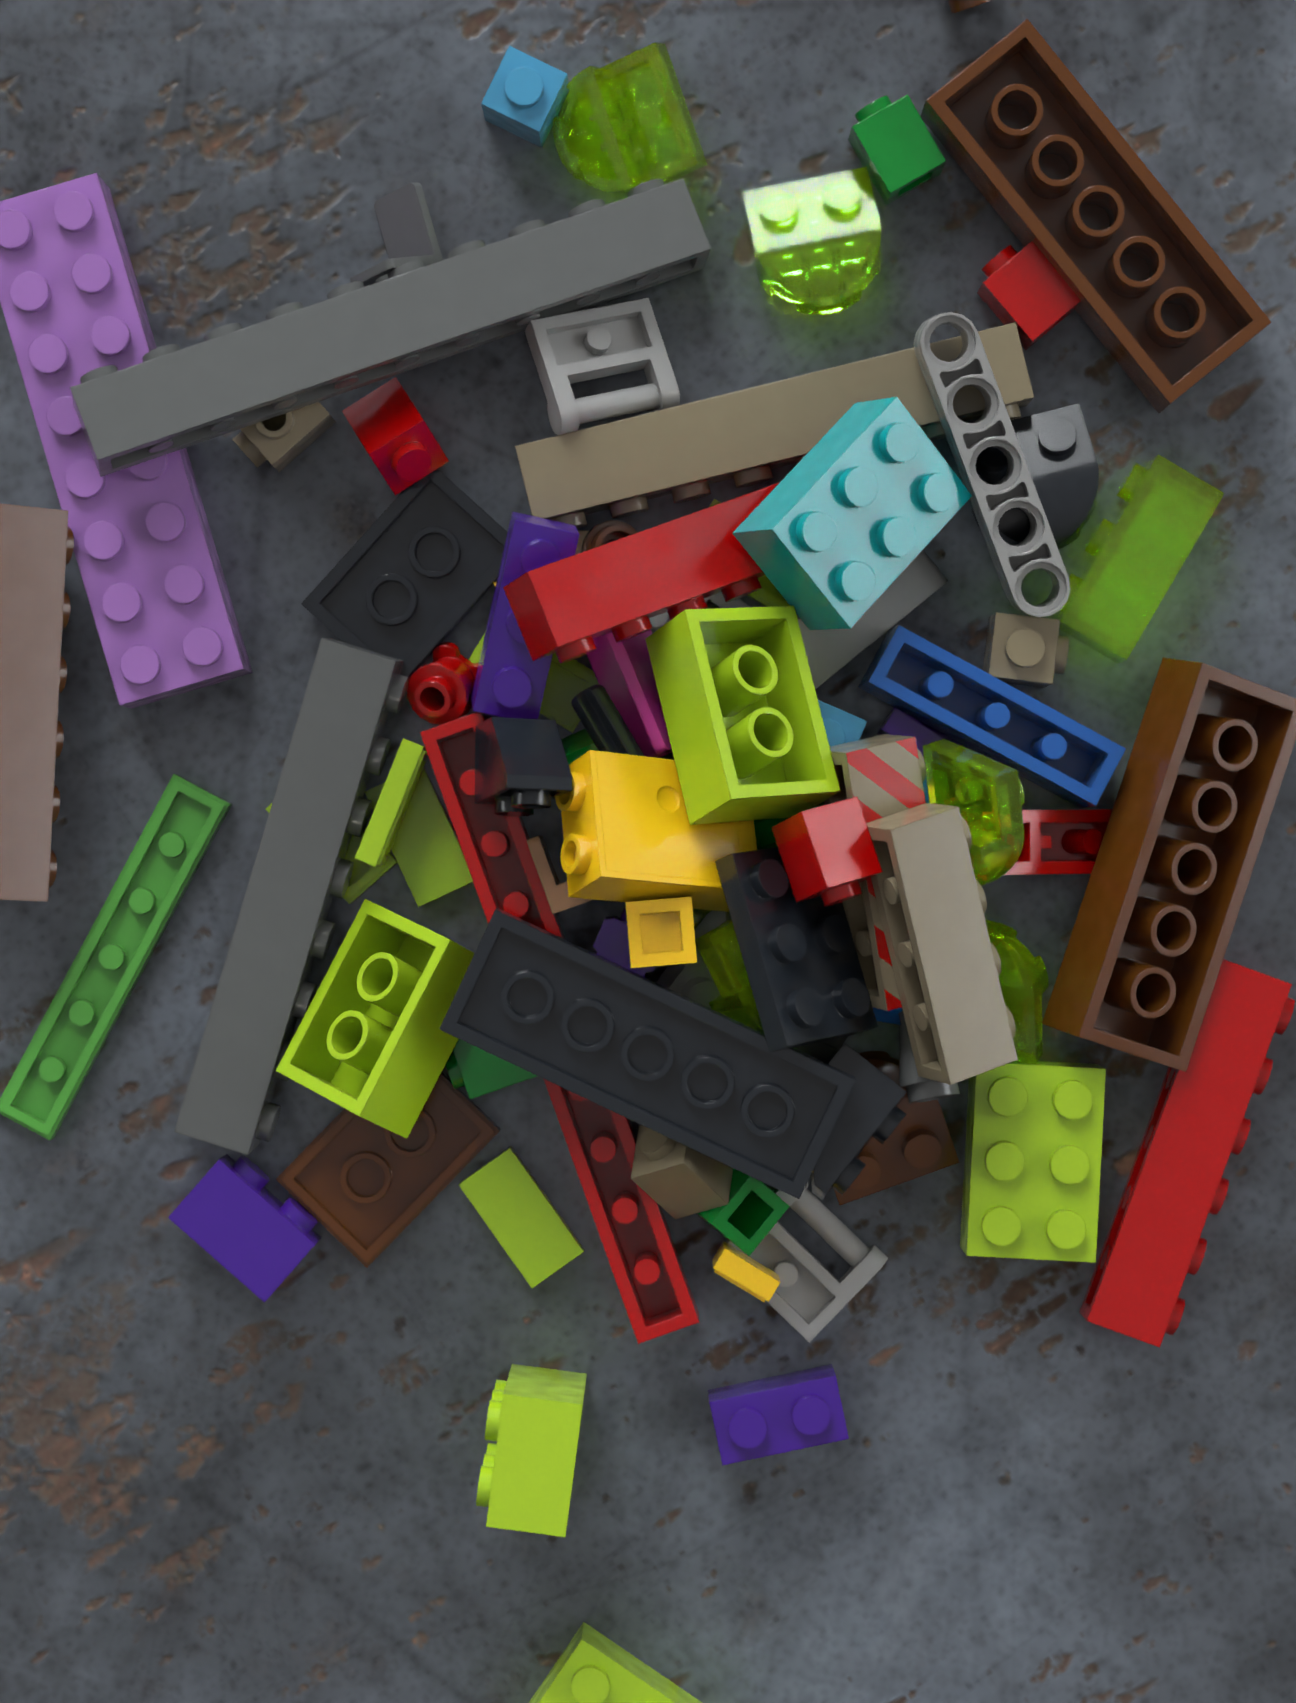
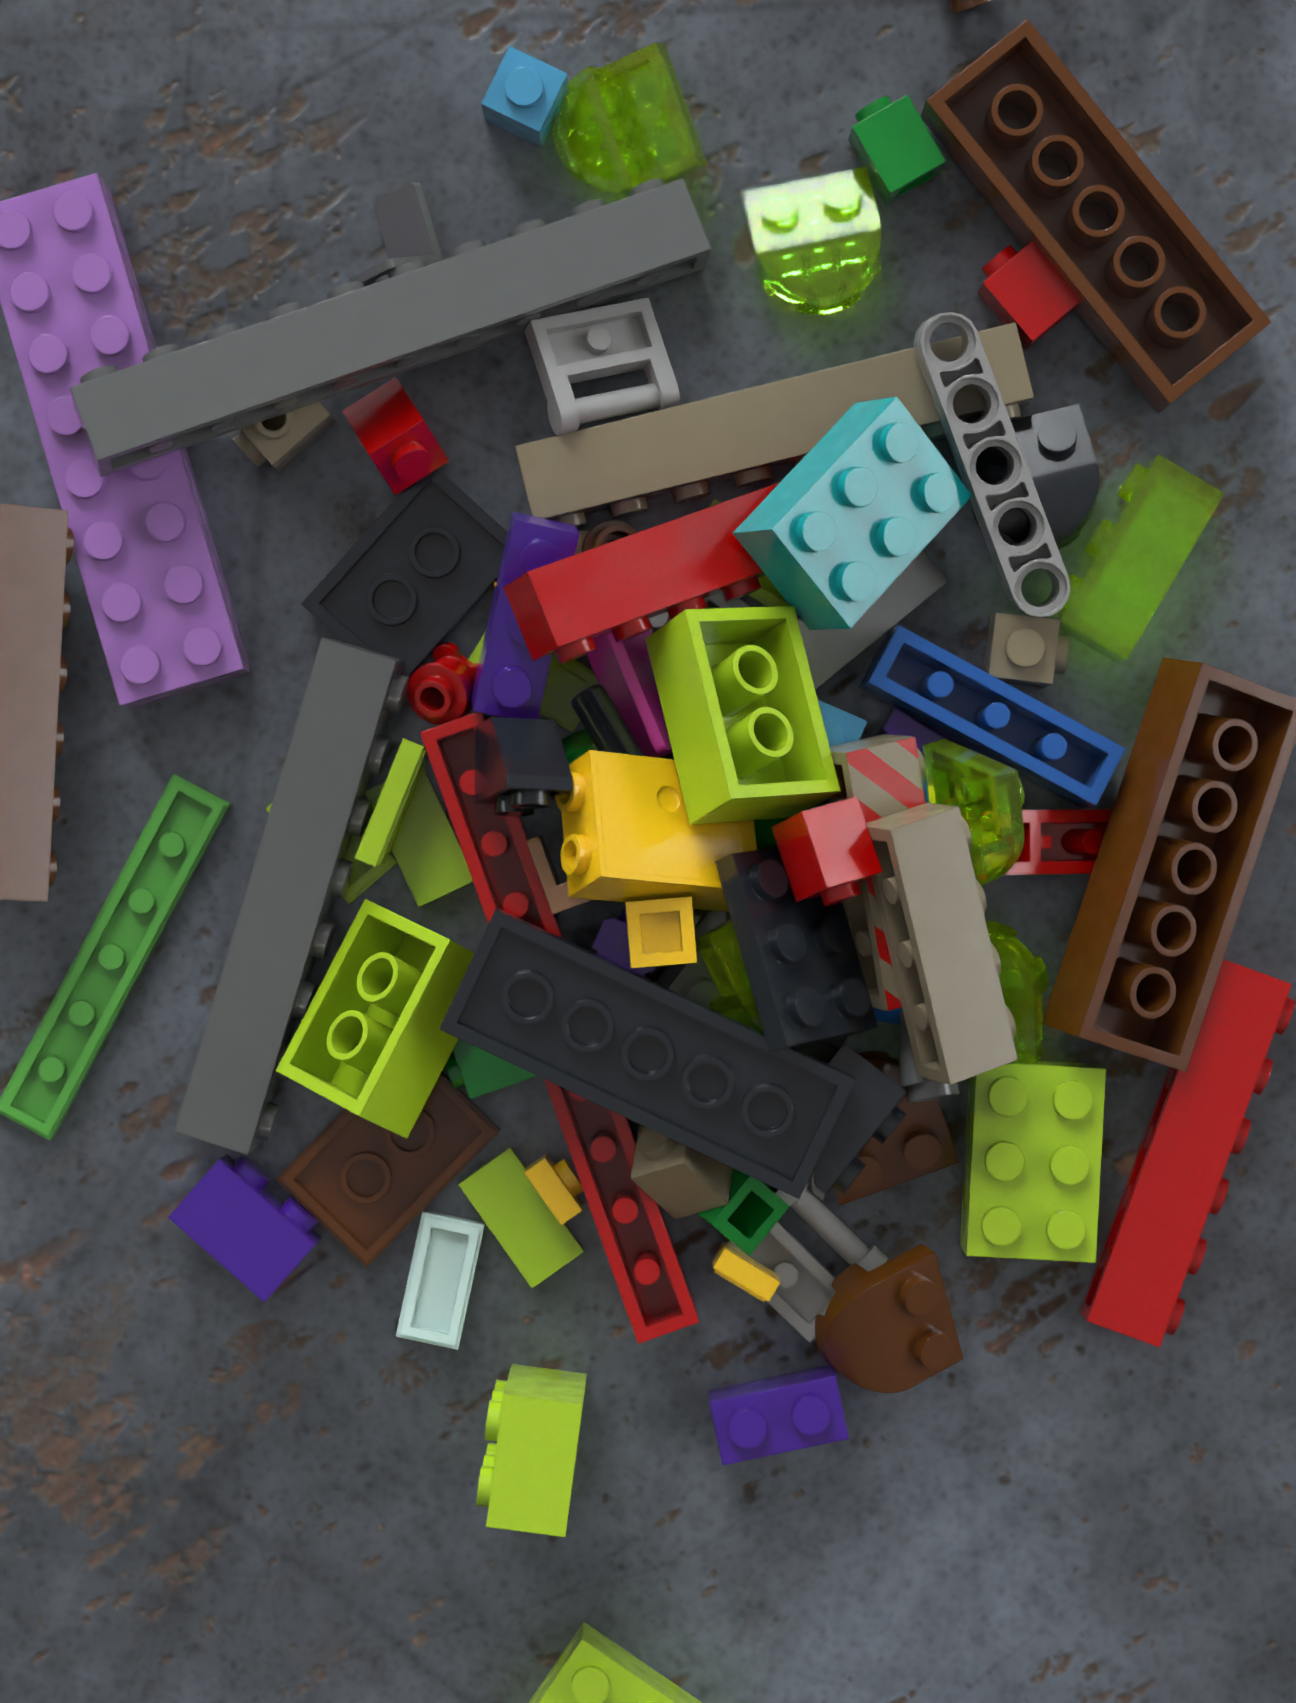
(440, 1279): none -> light aqua tile
(557, 1186): none -> yellow plate
(889, 1324): none -> reddish brown slope

